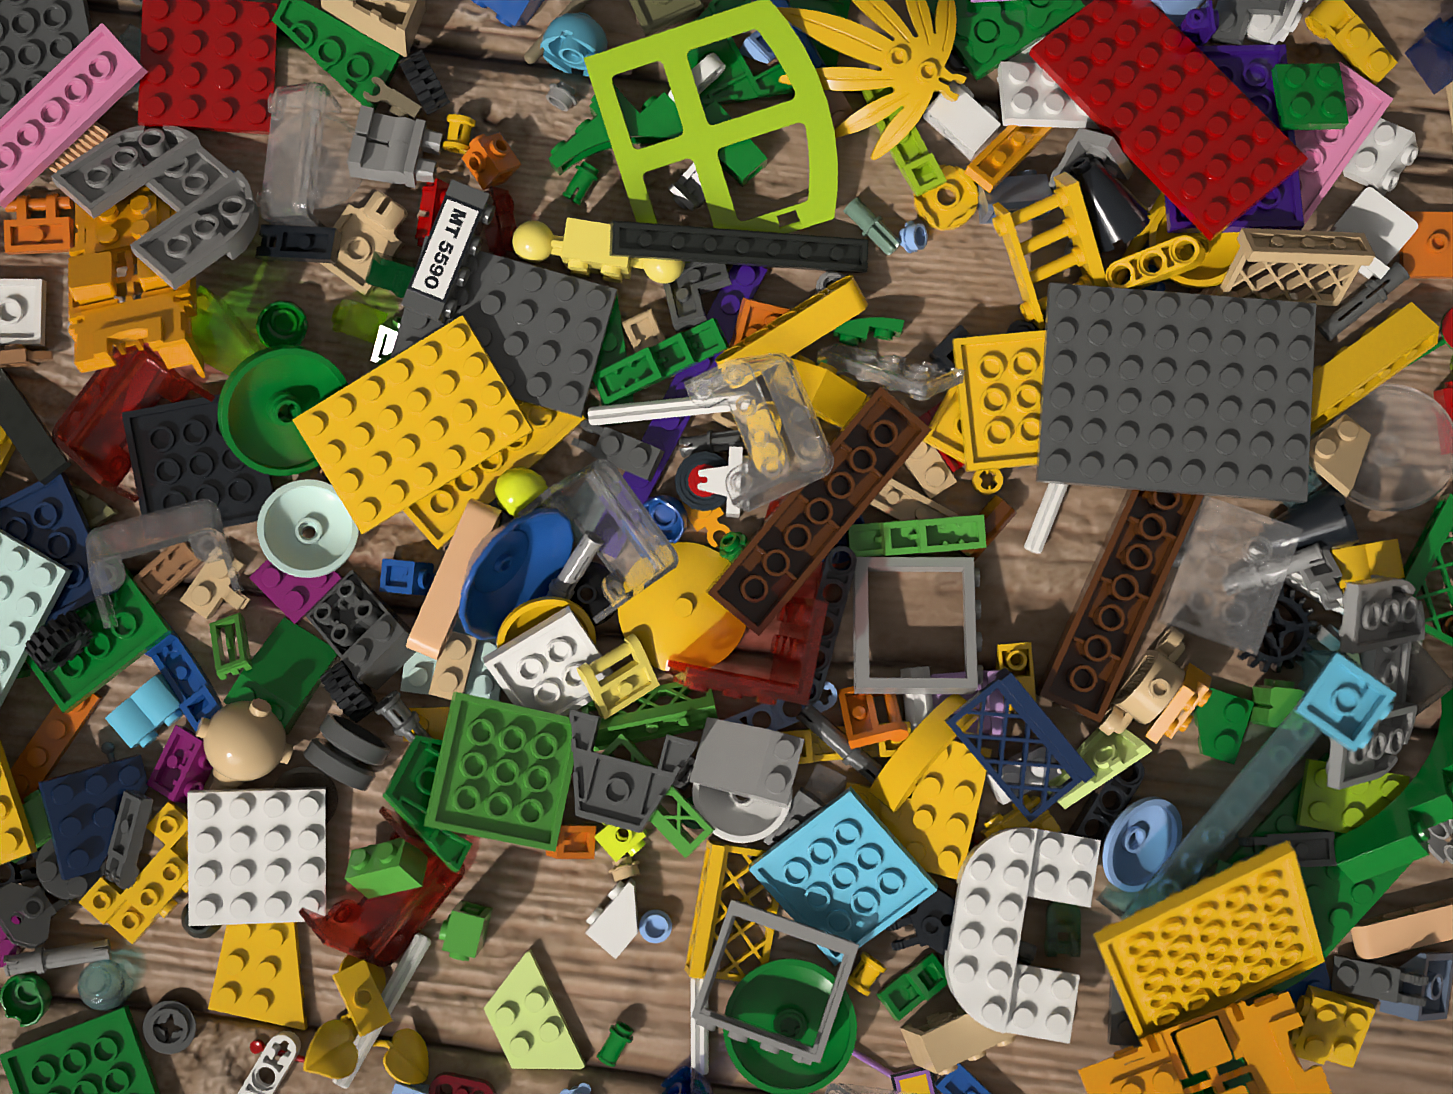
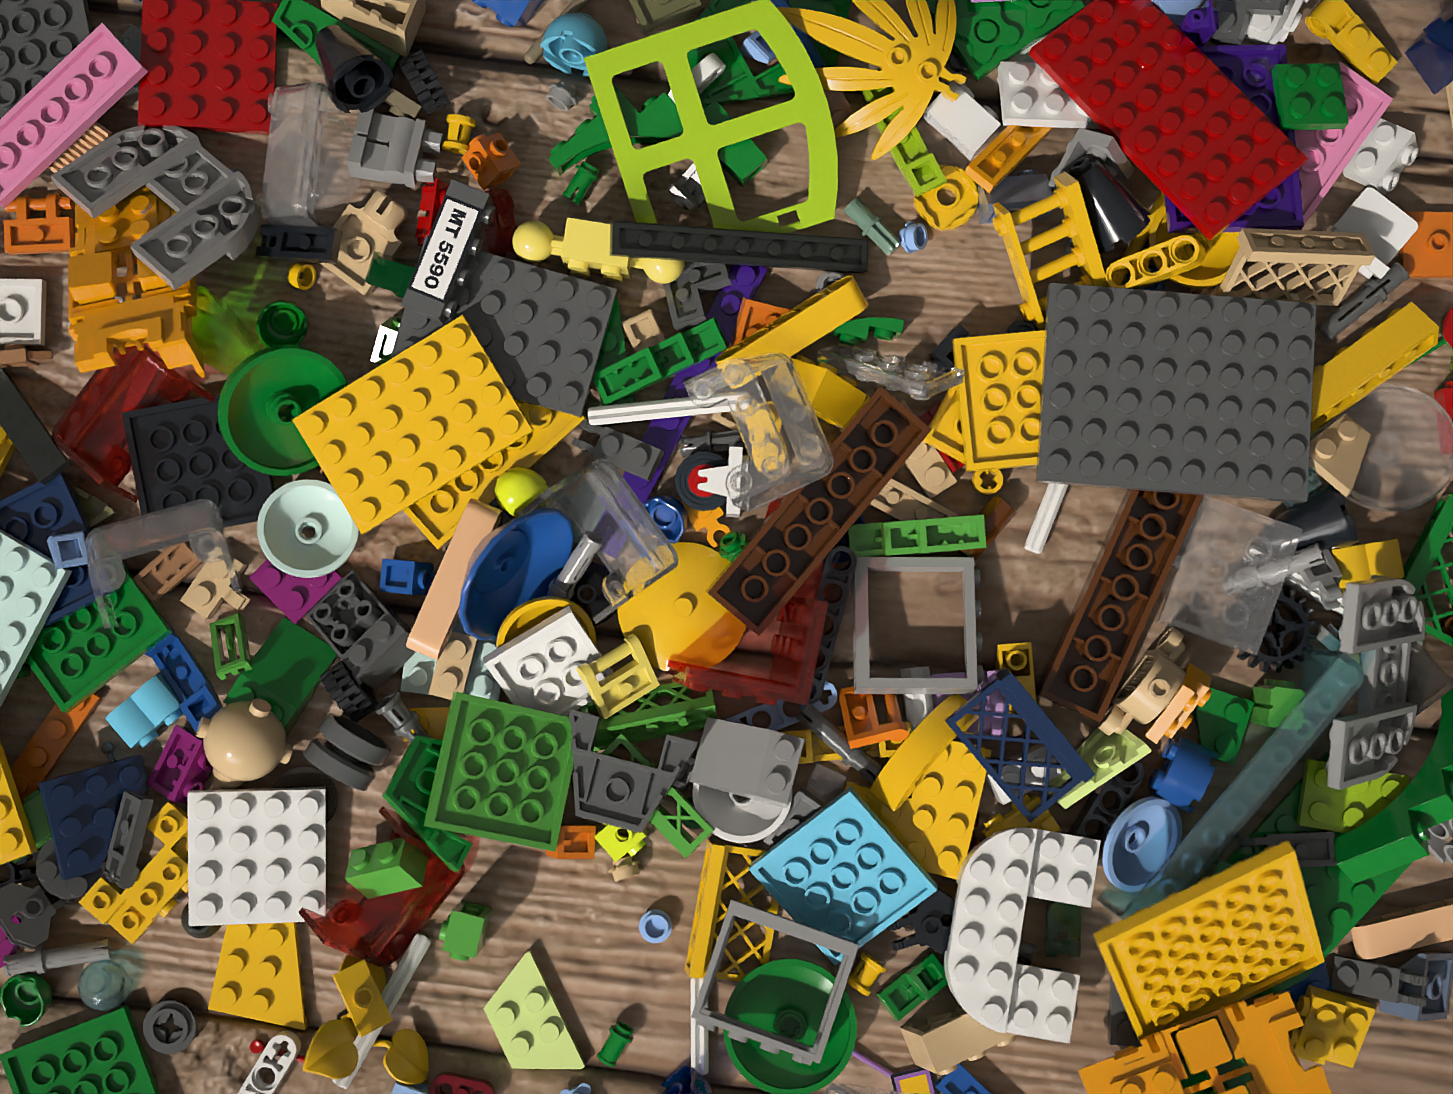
(58, 641): black tyre -> none
(68, 549): none -> light blue slope
(308, 278): none -> yellow hinge
(351, 70): none -> black cone
(357, 320): clear neon green bracket -> none
(618, 922): white slope -> none
(1183, 774): none -> blue brick
(1345, 702): medium azure plate -> none

